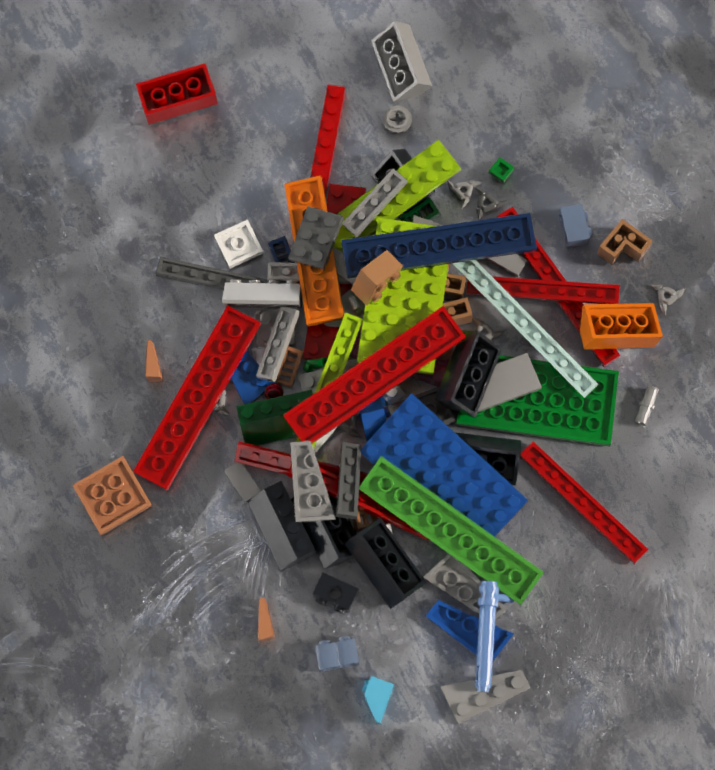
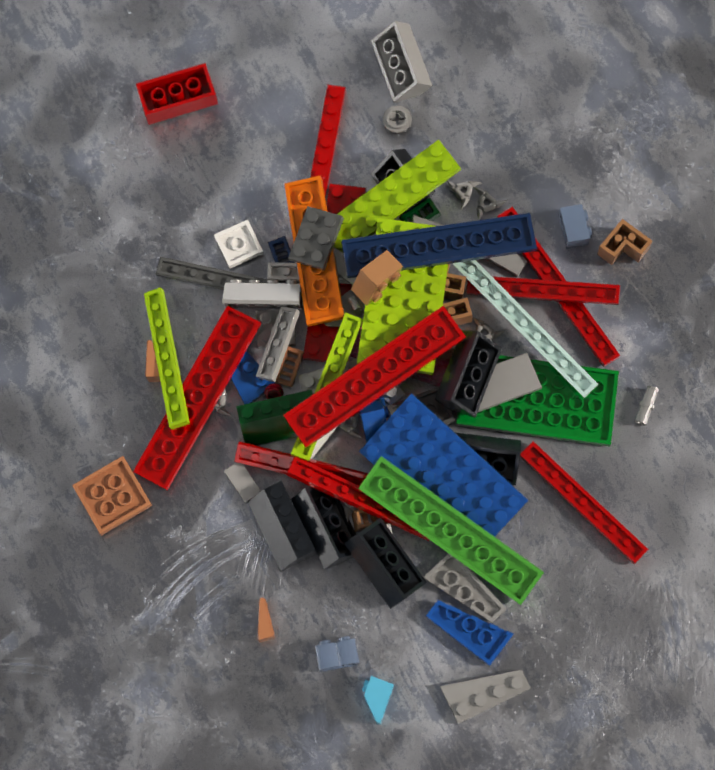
(166, 358): none -> lime plate
(309, 489): light grey wing -> none
(311, 364): green arm -> none
(327, 584): black brick -> none
(348, 481): dark grey plate -> none
(374, 202): light grey plate -> none
(488, 603): medium blue cylinder -> none
(501, 170): green plate -> none
(619, 326): orange slope -> none
(663, 302): light grey piece -> none

